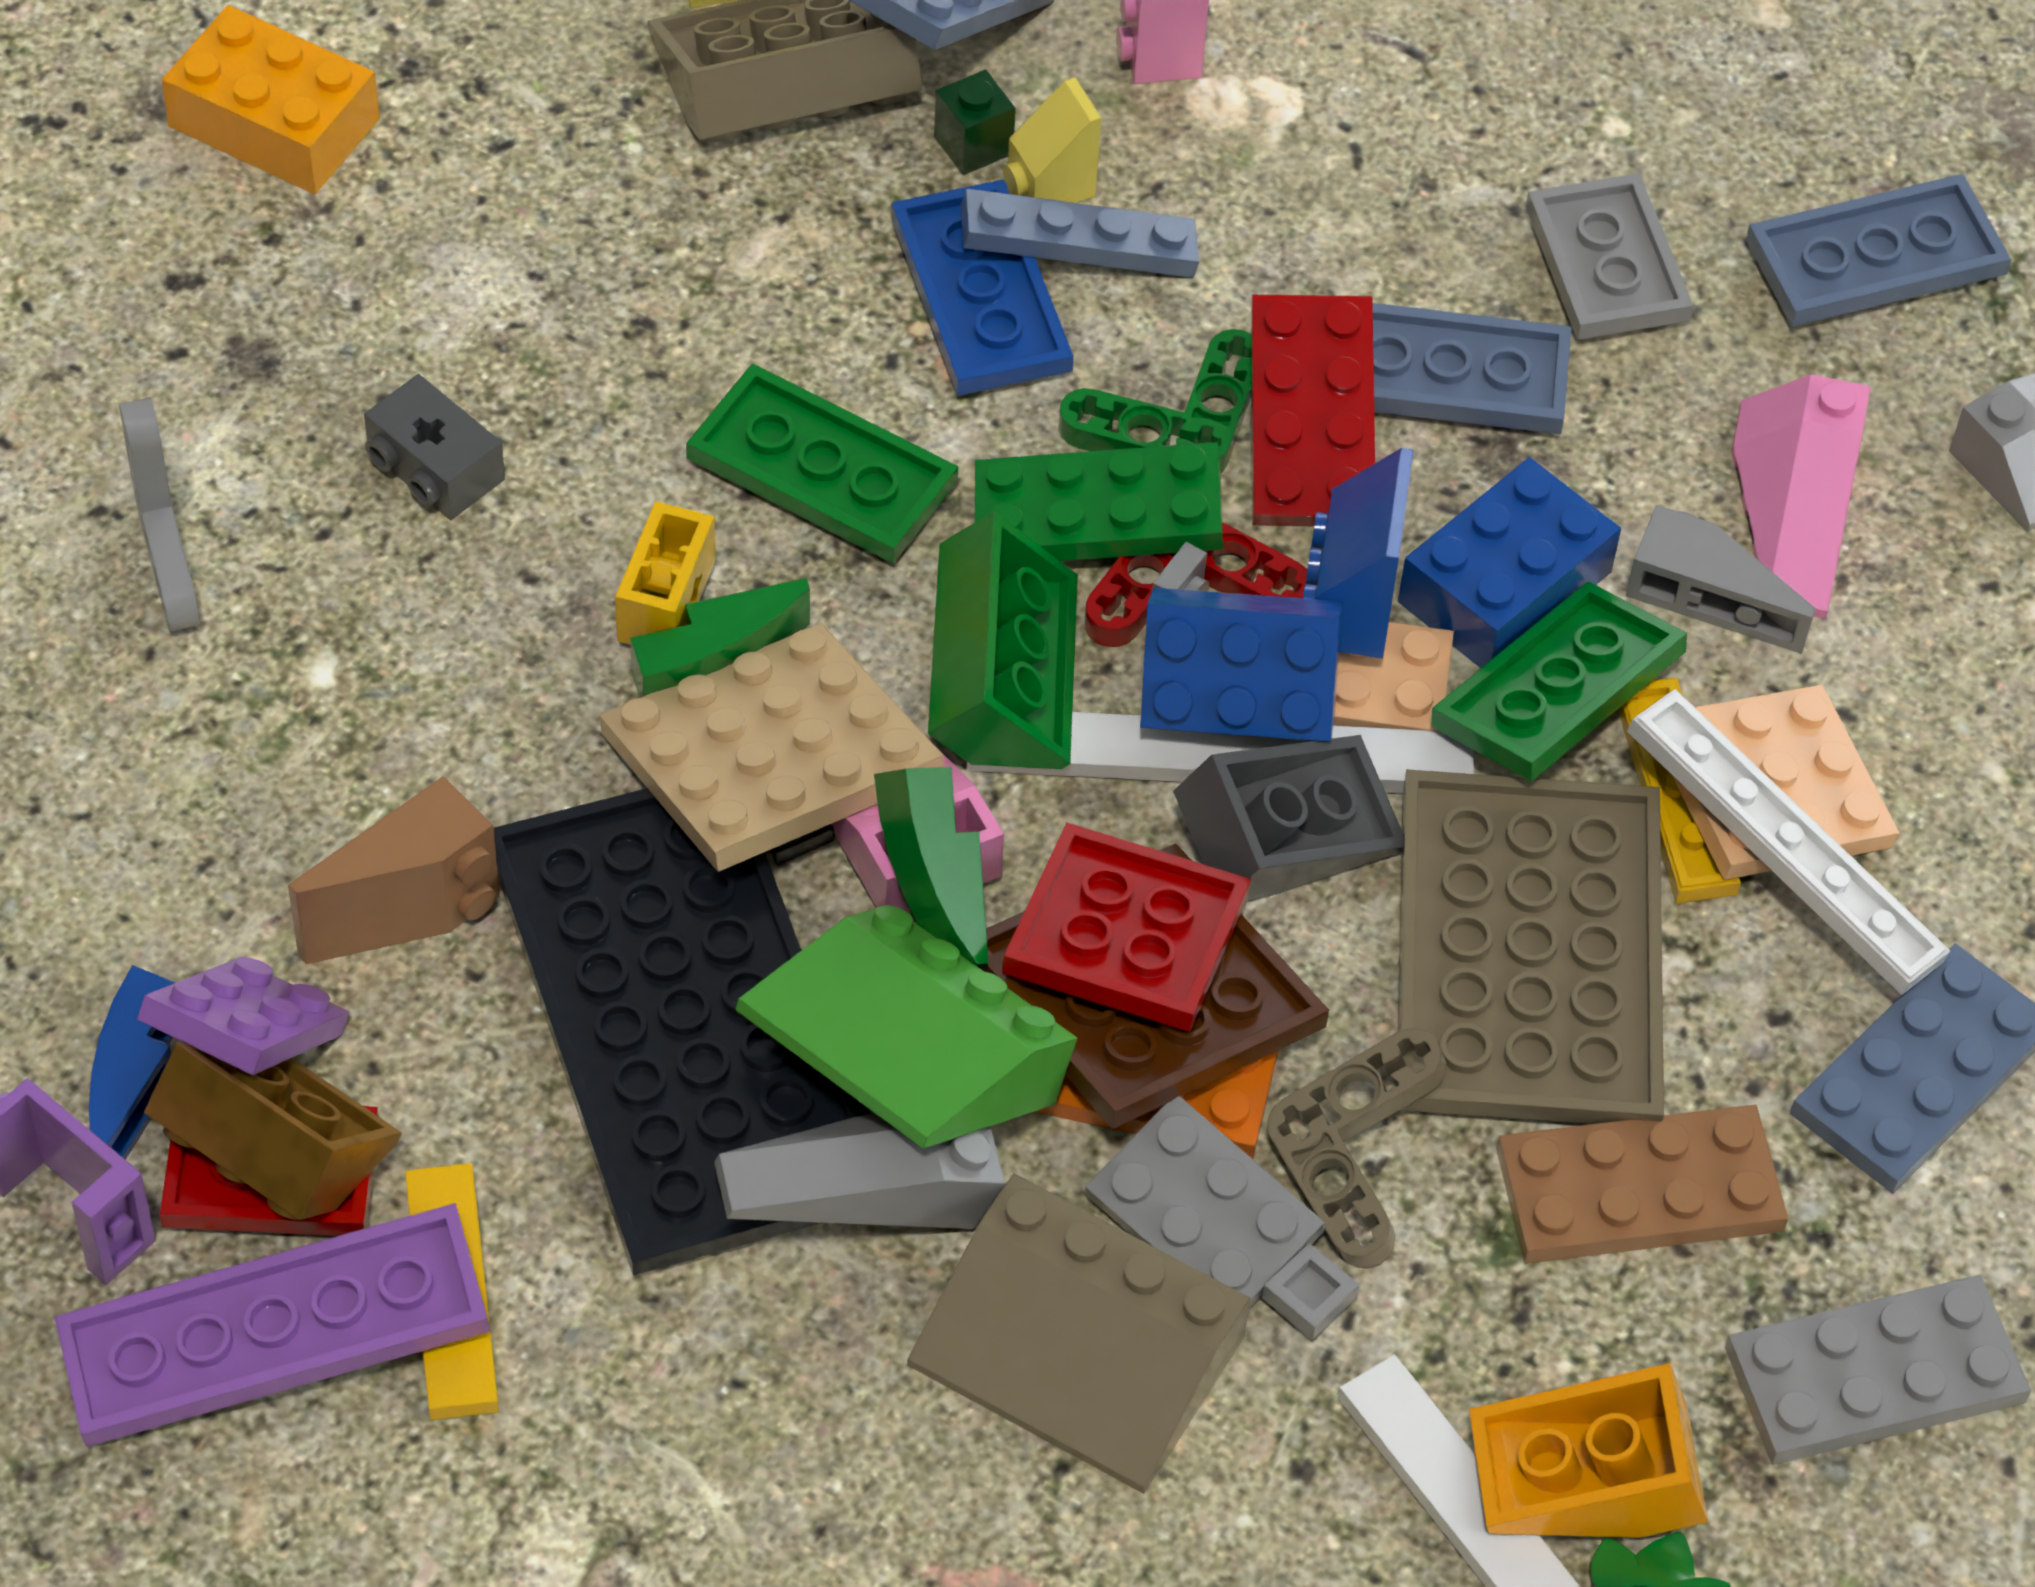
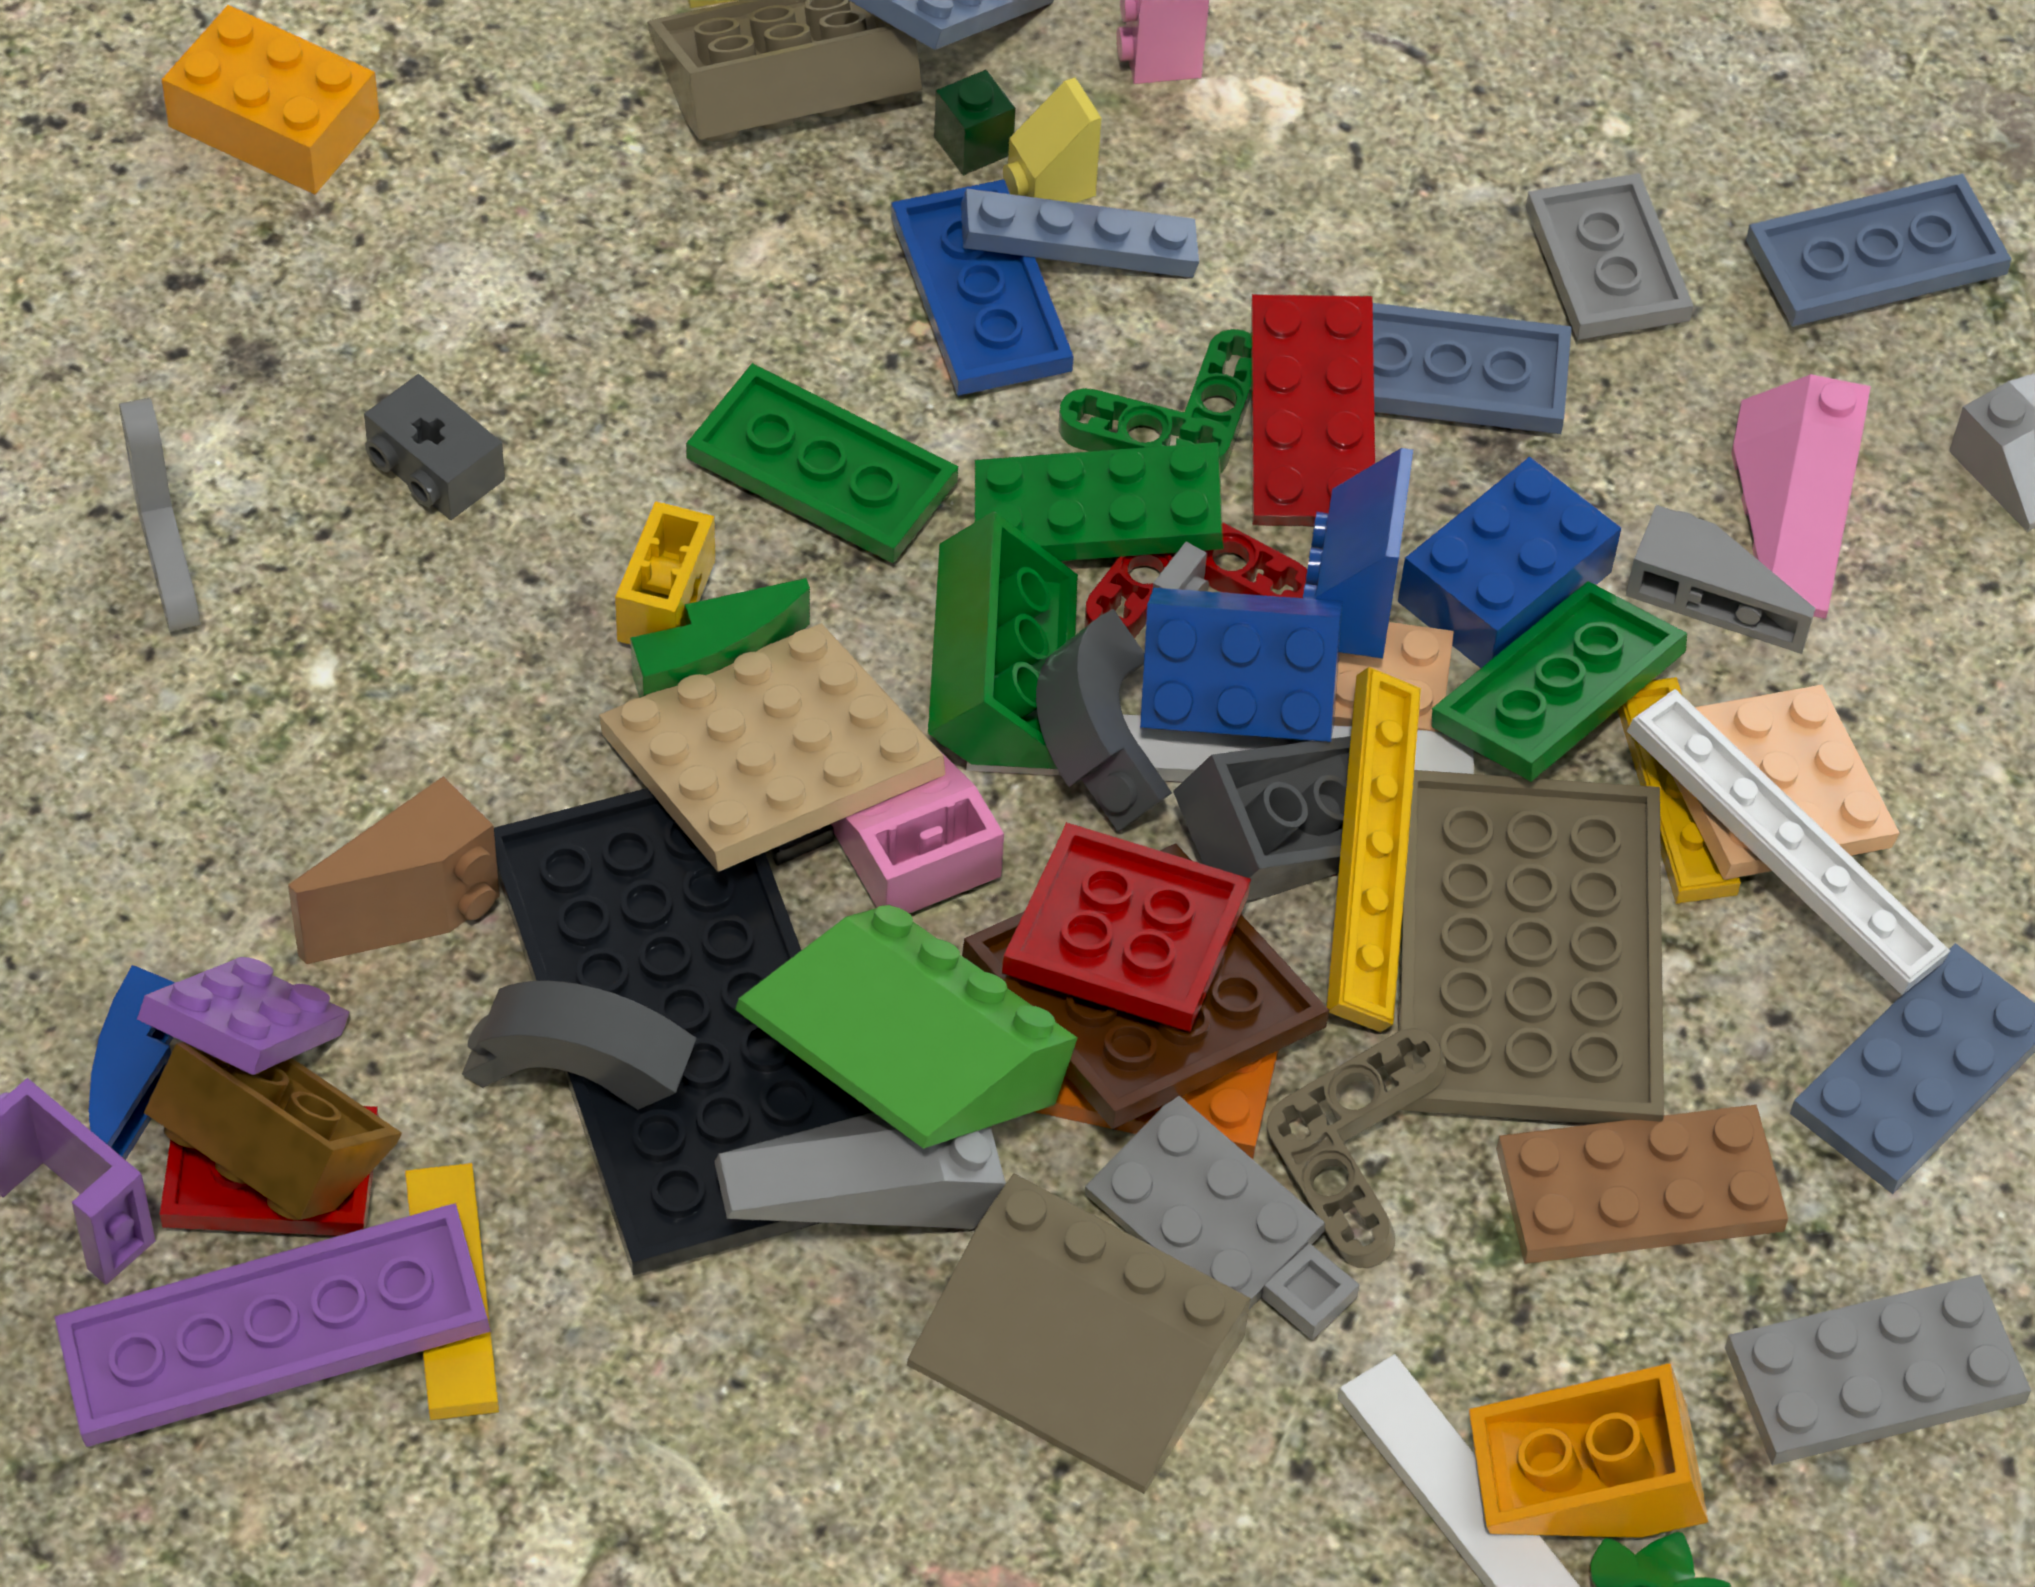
(580, 1032): none -> dark grey arch
(931, 861): green slope -> none
(1085, 721): none -> dark grey arch
(1374, 850): none -> yellow tile

